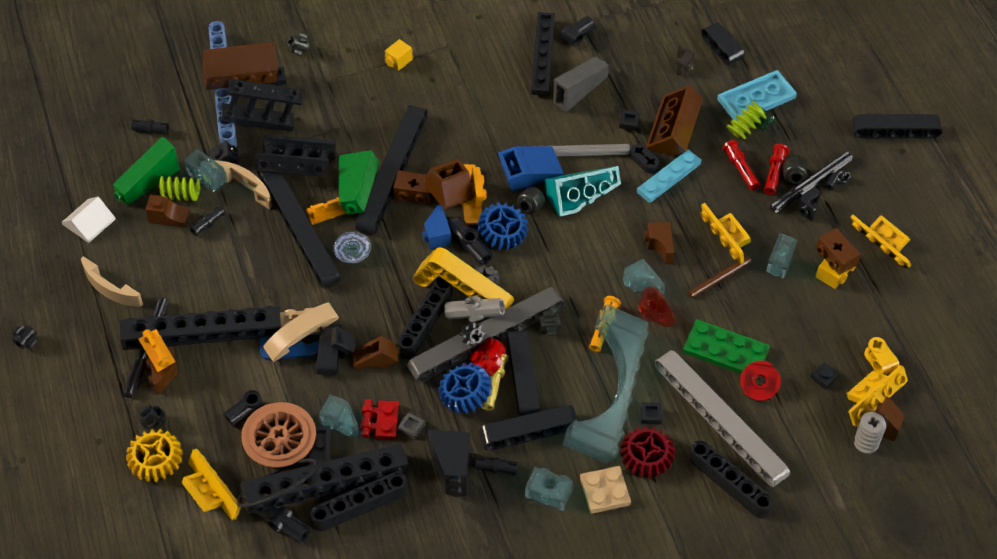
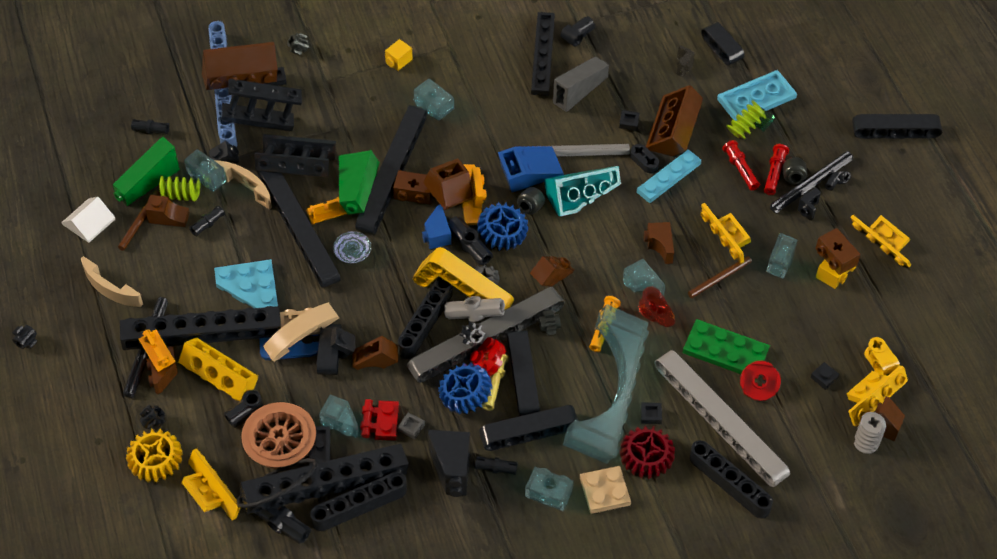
(135, 226): none -> reddish brown bar
(217, 368): none -> yellow brick
(249, 283): none -> medium azure plate
(434, 99): none -> clear light blue brick
(551, 270): none -> reddish brown slope

